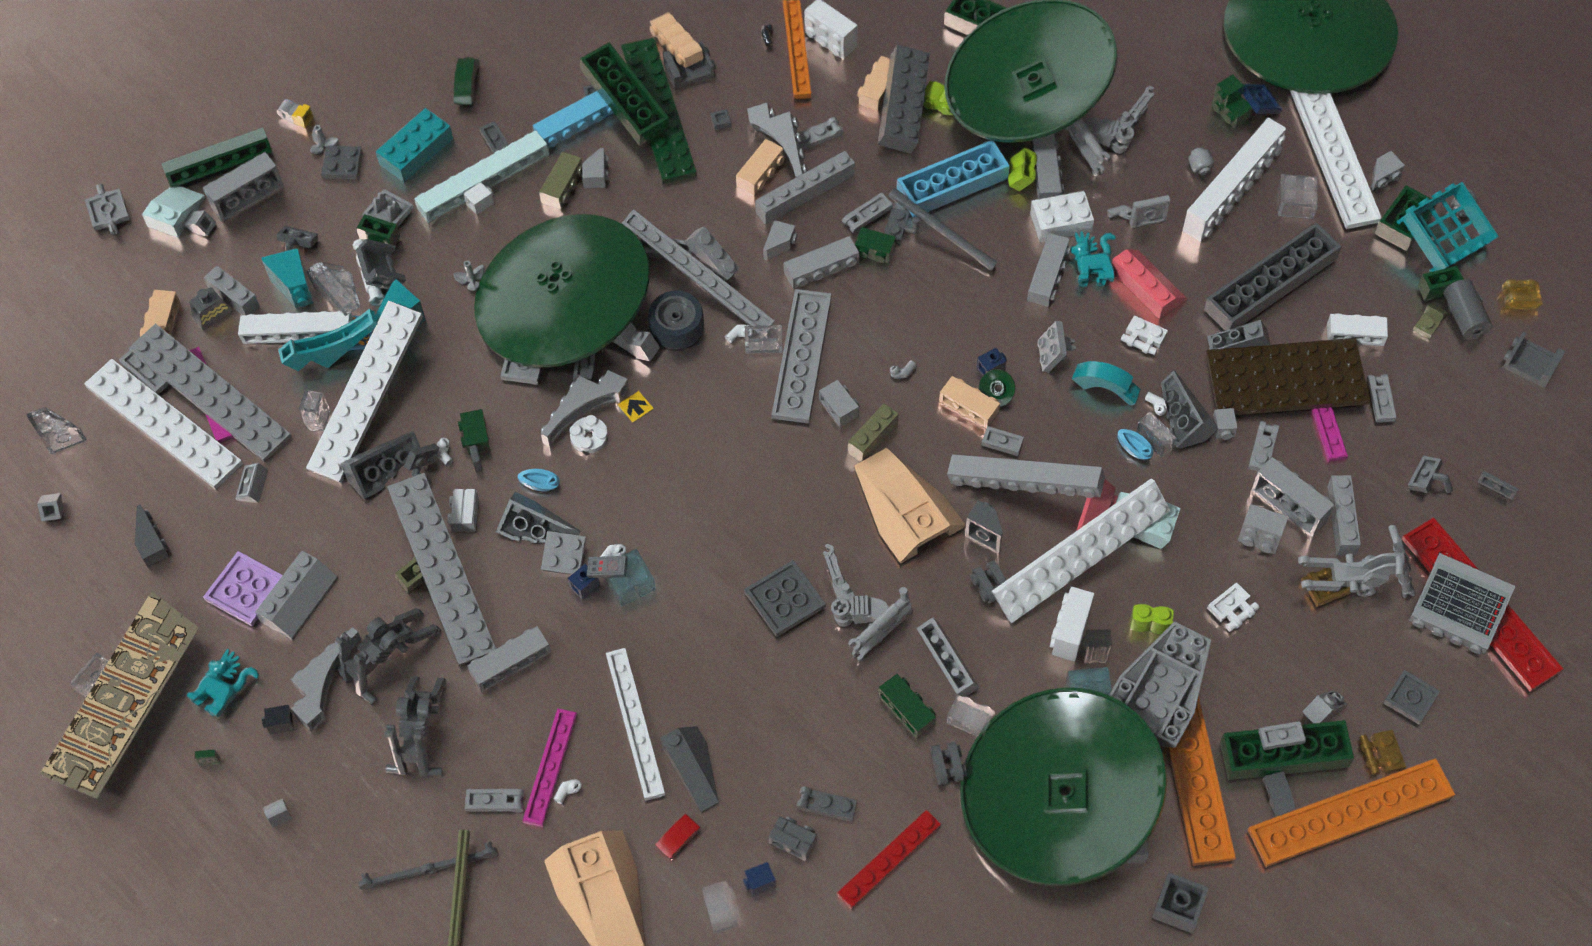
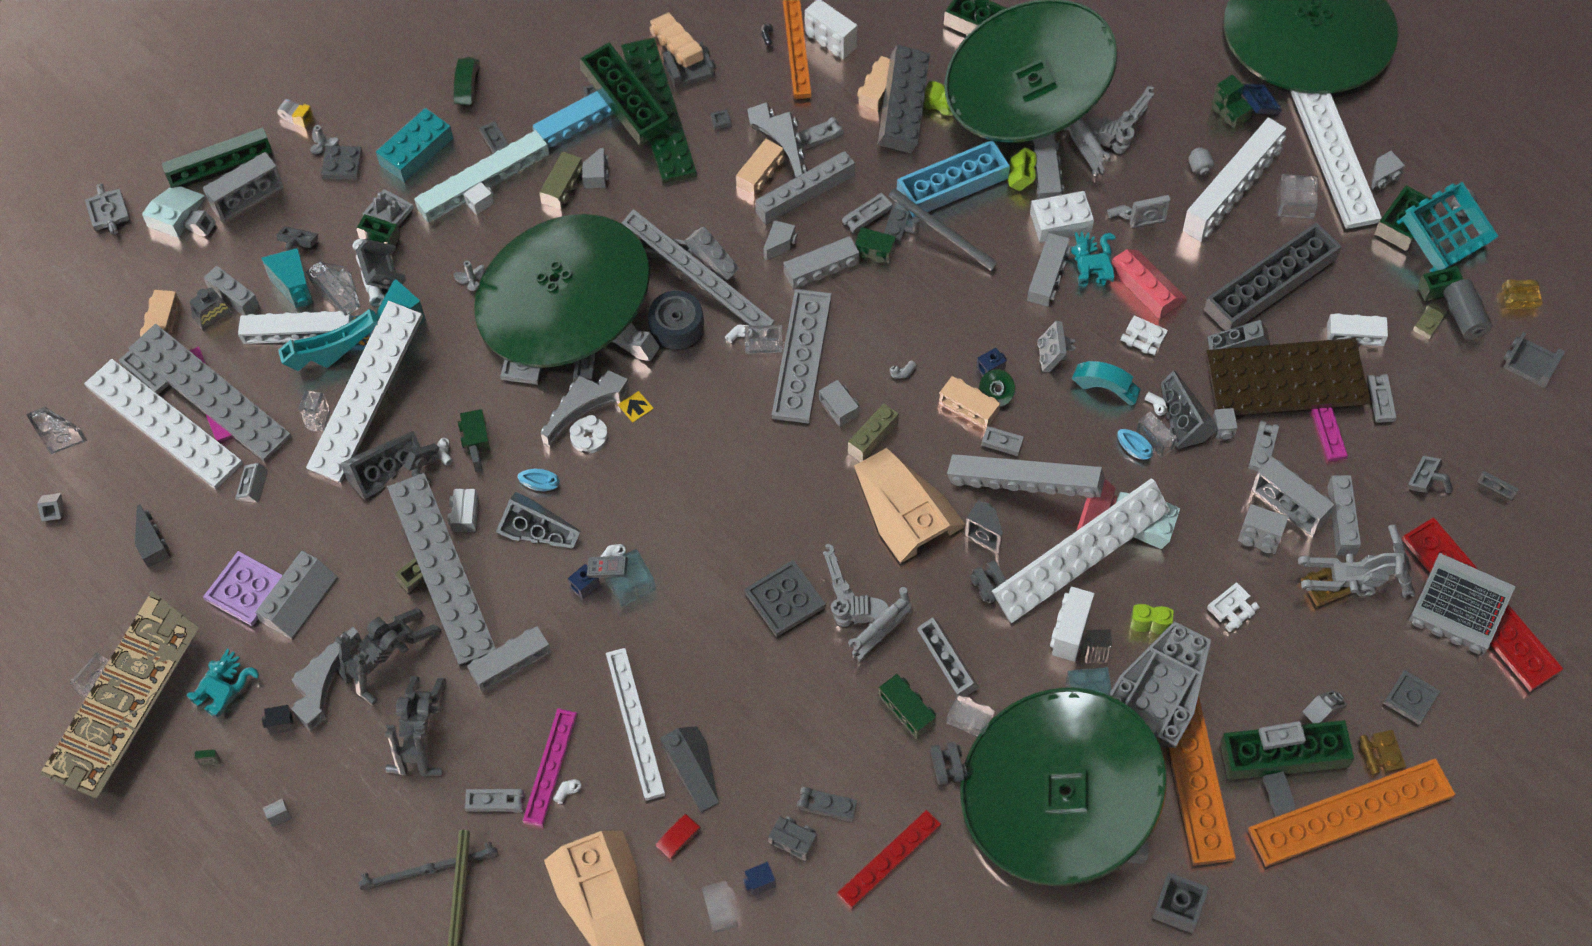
(563, 552): light grey plate -> none

